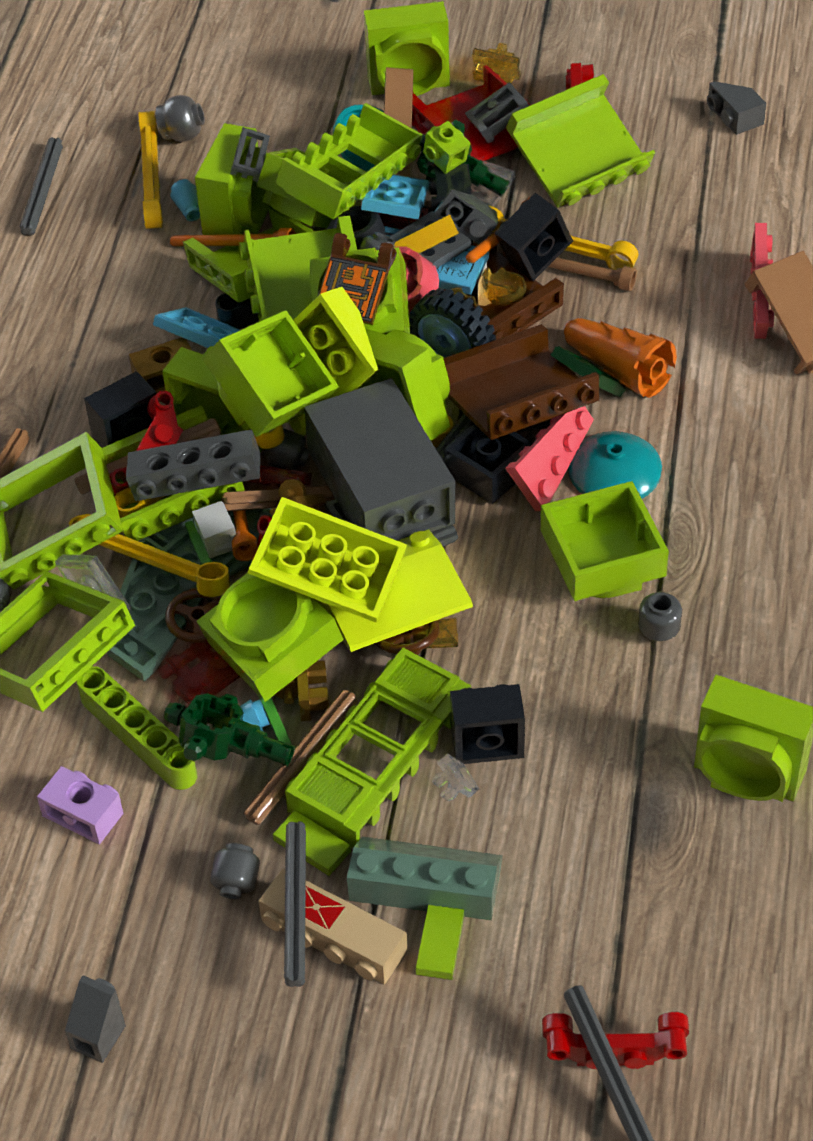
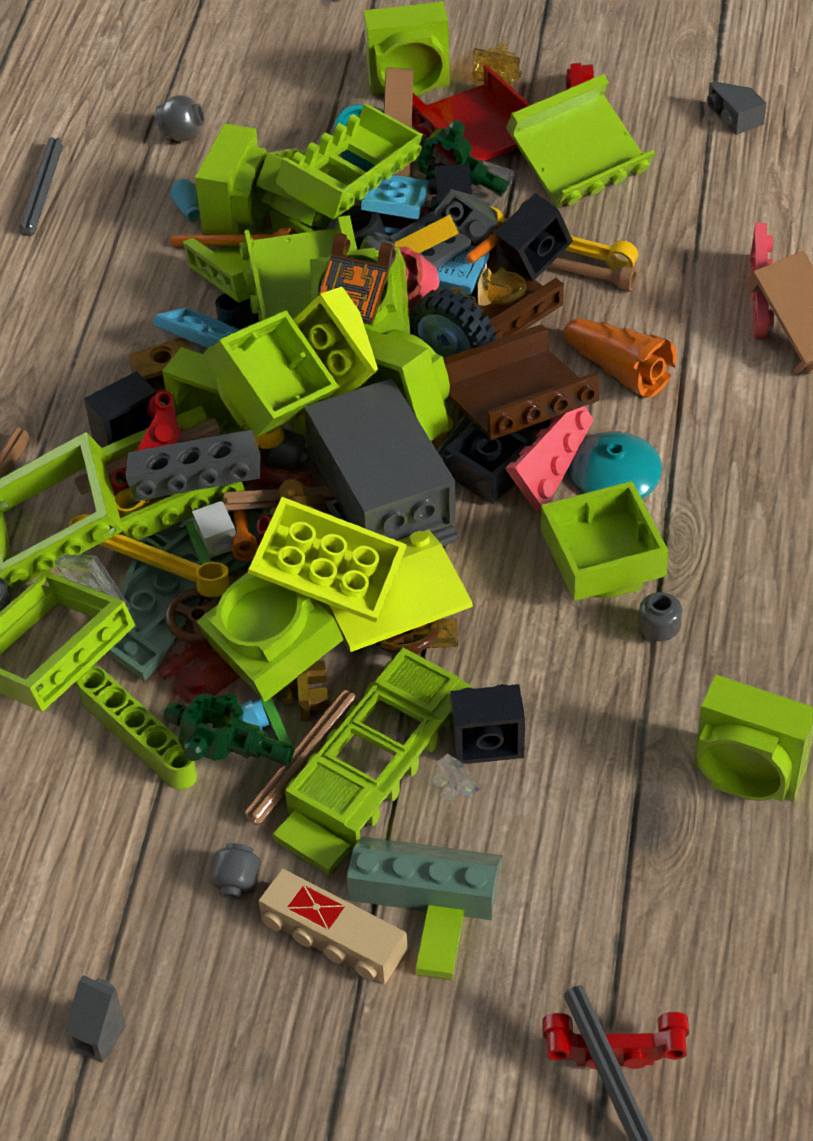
(90, 819): lavender brick -> none
(150, 170): yellow piece -> none
(246, 169): dark grey tile -> none
(295, 904): dark grey axle -> none
(446, 146): lime brick -> none
(486, 113): dark grey plate -> none
(584, 367): dark green tile -> none

